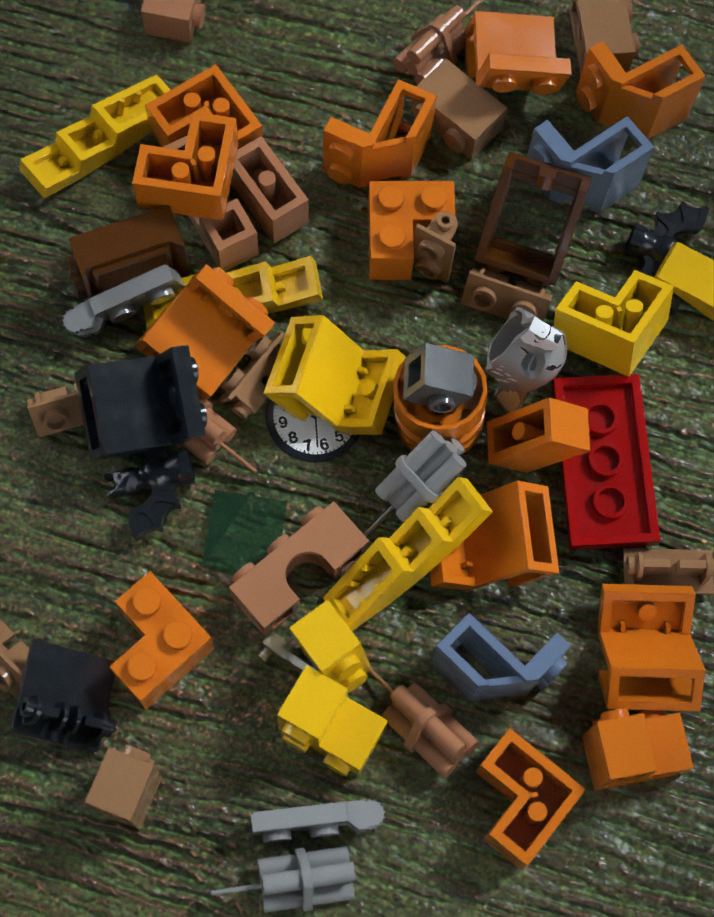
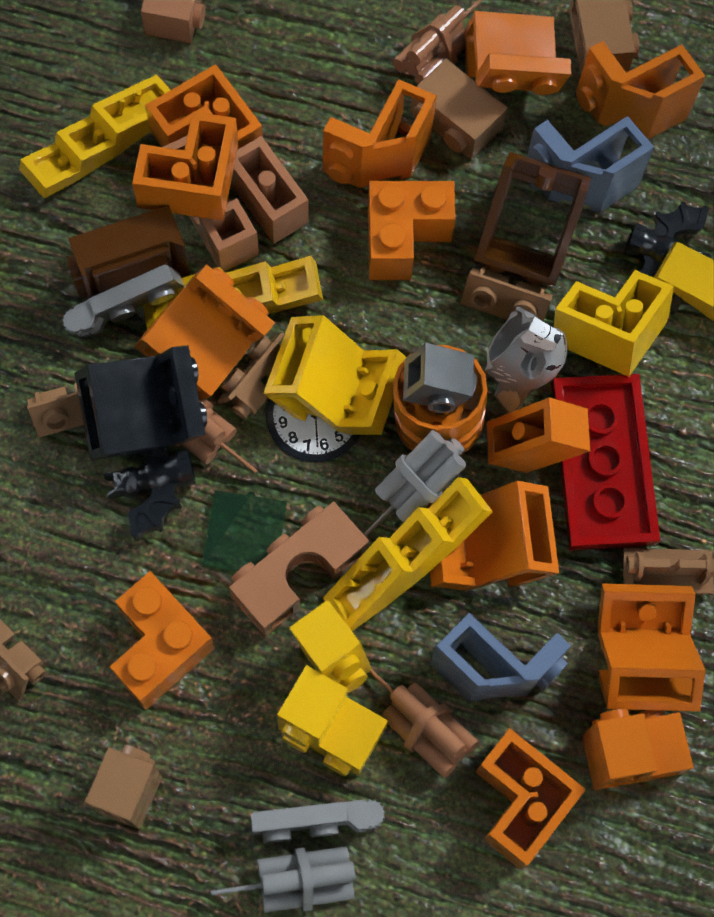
(64, 697): black hinge -> none
(274, 645): dark tan piece -> none
(434, 247): medium nougat hinge -> none

